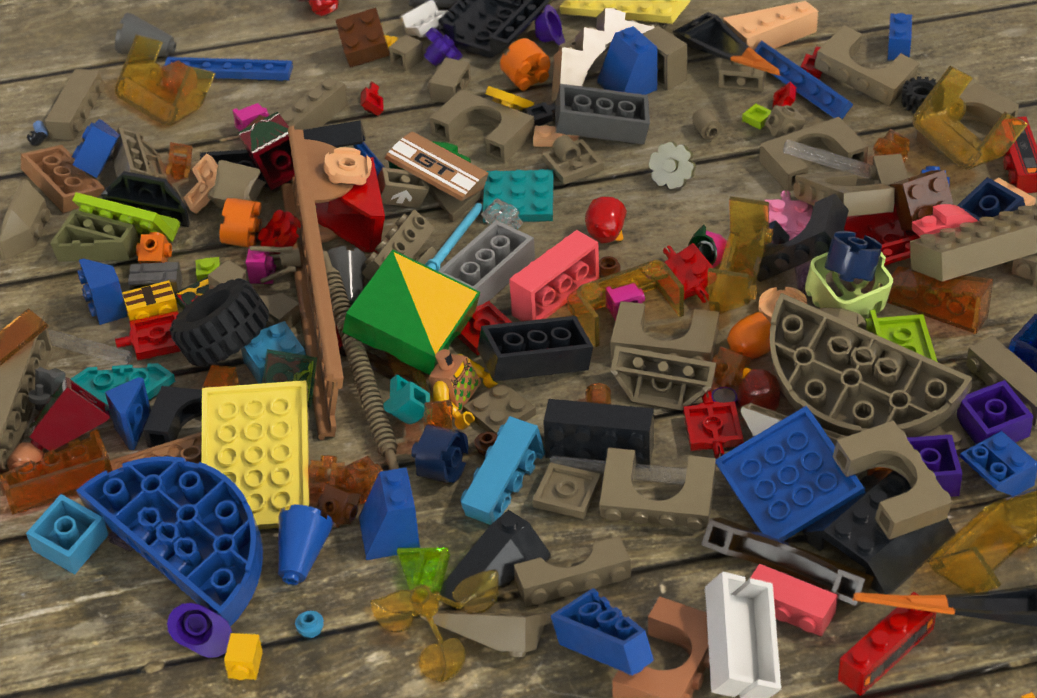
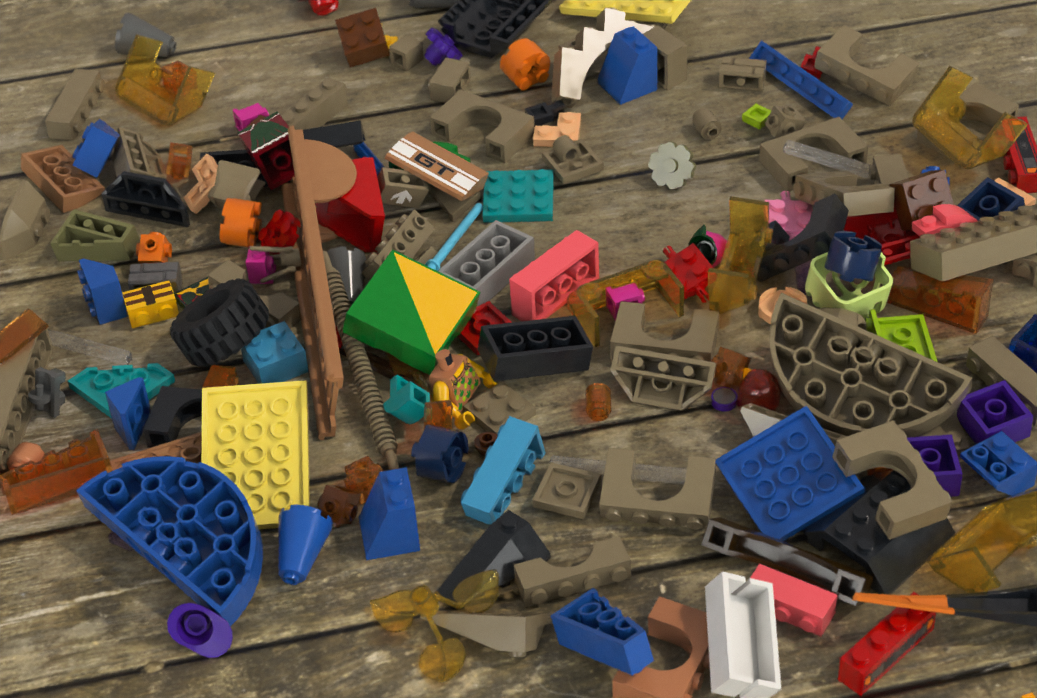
(39, 134): black arm -> none
(67, 416): dark red slope -> none
(67, 534): dark azure brick -> none
(143, 220): lime bracket -> none
(150, 336): red plate -> none
(206, 266): lime plate -> none
(240, 68): blue plate -> none
(243, 656): yellow brick -> none
(290, 367): clear green tile -> none
(309, 624): dark azure plate -> none
(318, 472): clear orange brick -> none
(357, 171): light nougat plate -> none
(371, 100): red plate -> none
(421, 19): white bracket -> none
(424, 566): clear neon green wing -> none
(503, 213): clear brick -> none
(508, 99): yellow plate -> none
(549, 26): dark purple piece -> none
(591, 428): black brick -> none
(602, 114): dark grey brick -> none
(605, 219): red piece -> none
(608, 266): reddish brown plate -> none
(712, 425): red plate -> none
(714, 37): black plate -> none
(751, 336): orange piece -> none
(774, 25): light nougat wedge -> none
(785, 95): red plate -> none
(892, 144): clear orange brick -> none
(899, 35): blue brick -> none
(915, 92): black tyre -> none

